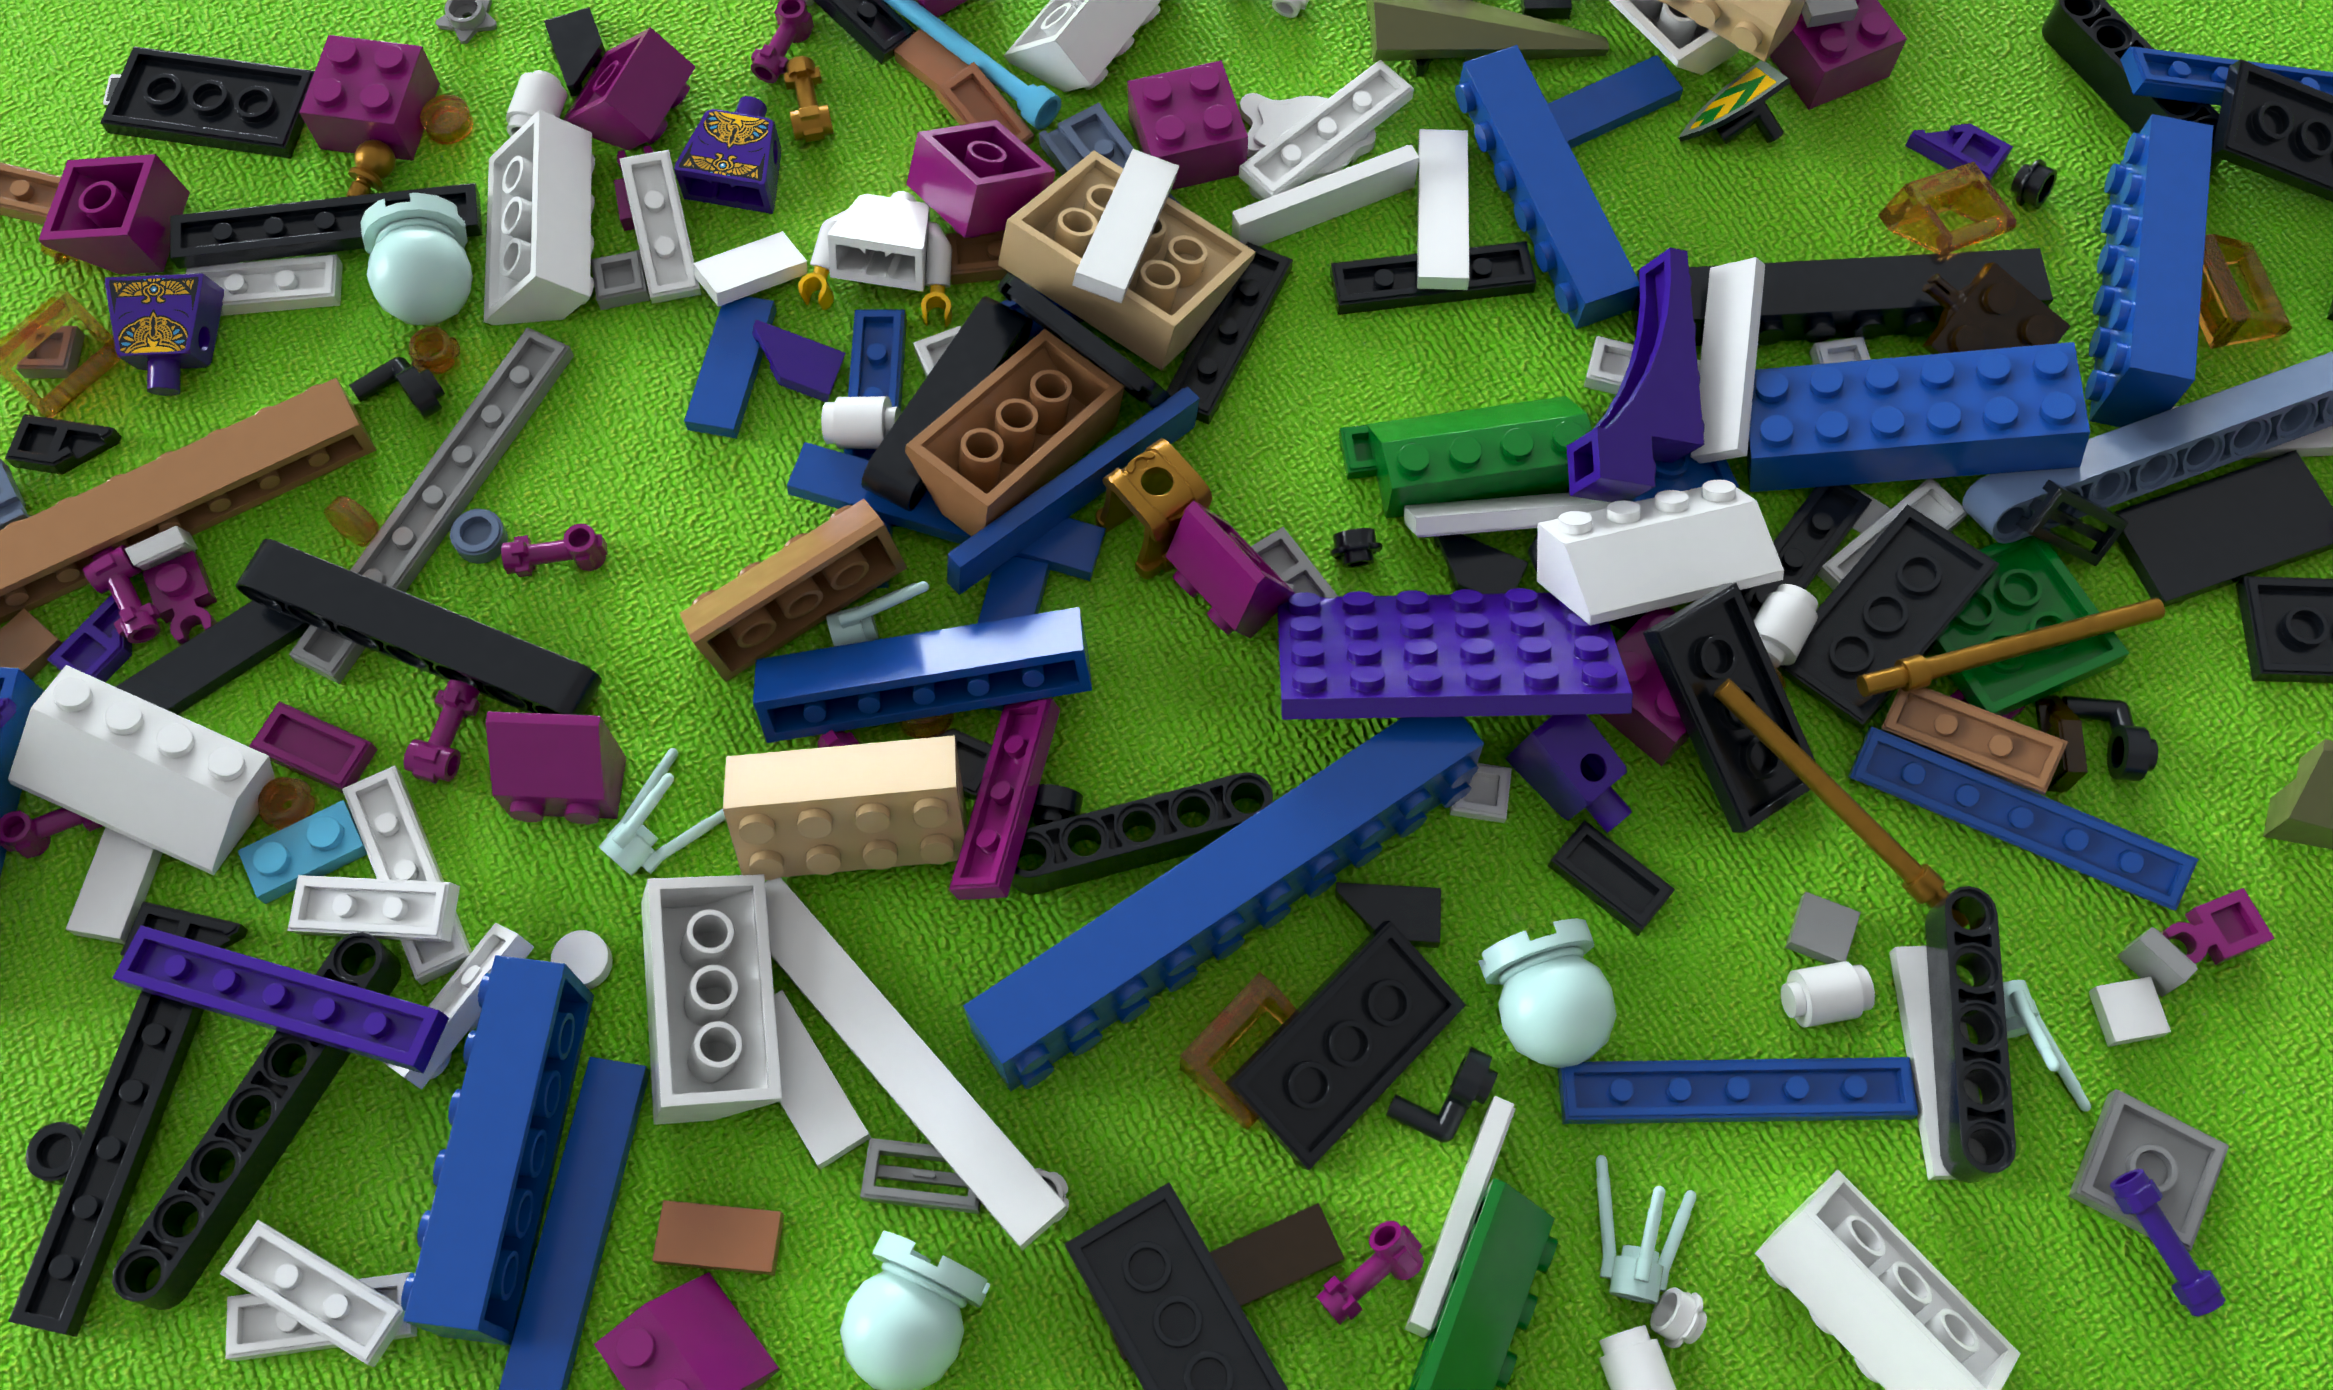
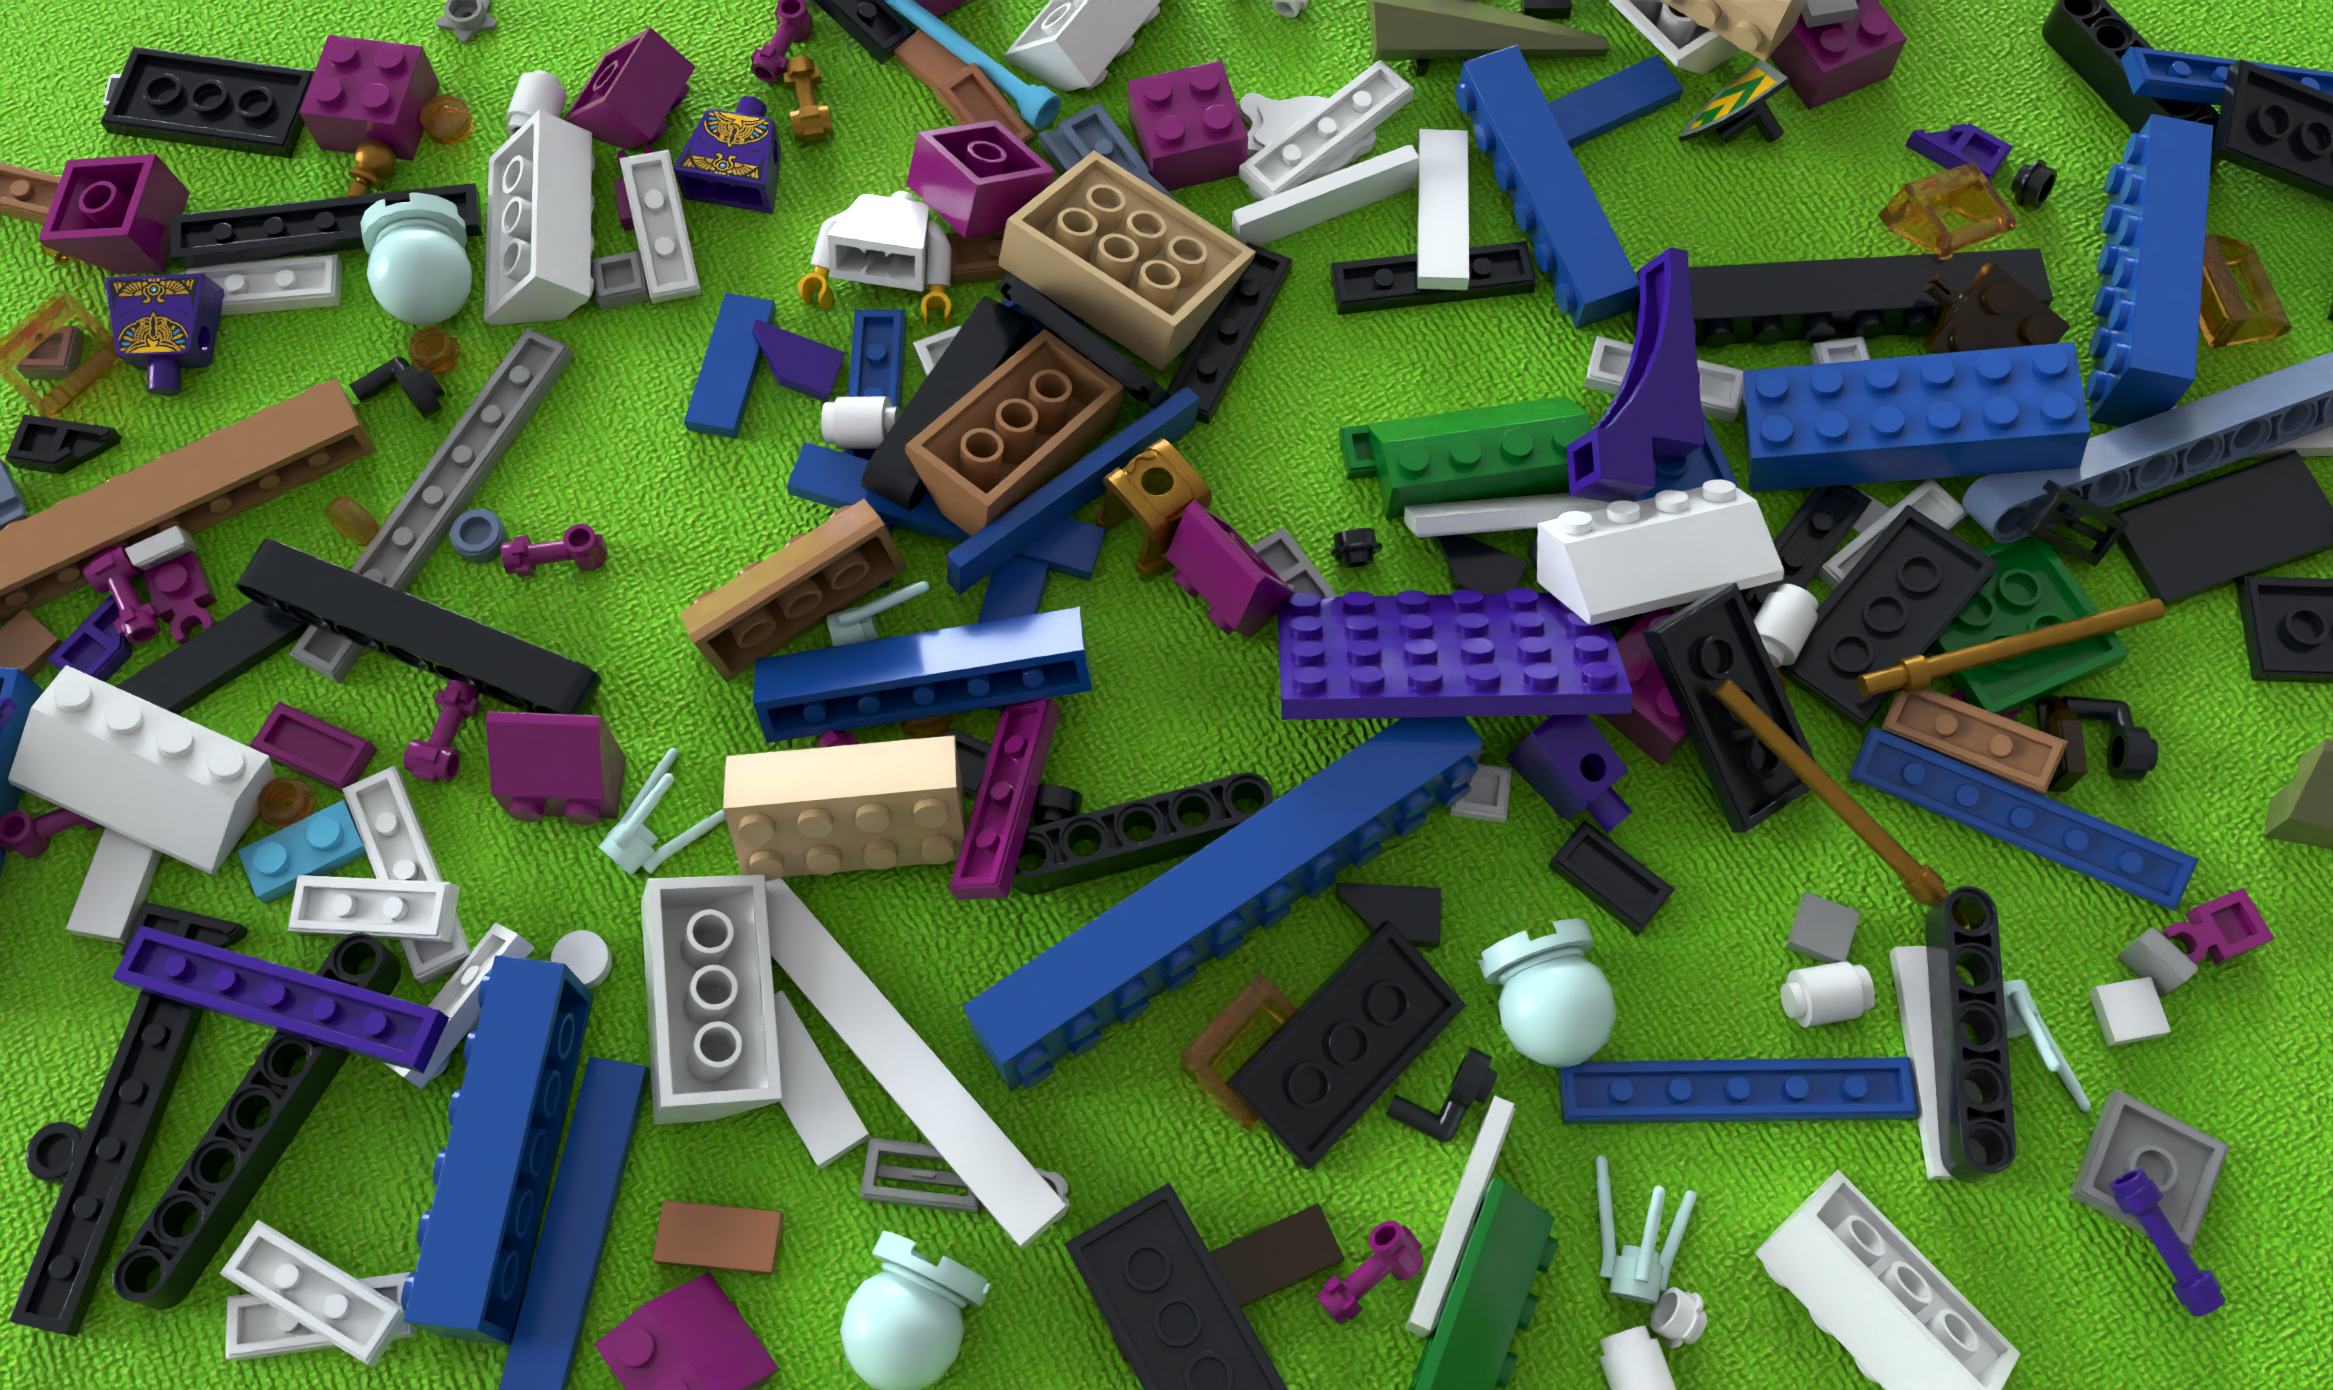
(575, 46): black tile -> none
(750, 268): white tile -> none
(1126, 226): white tile -> none
(1729, 358): white tile -> none

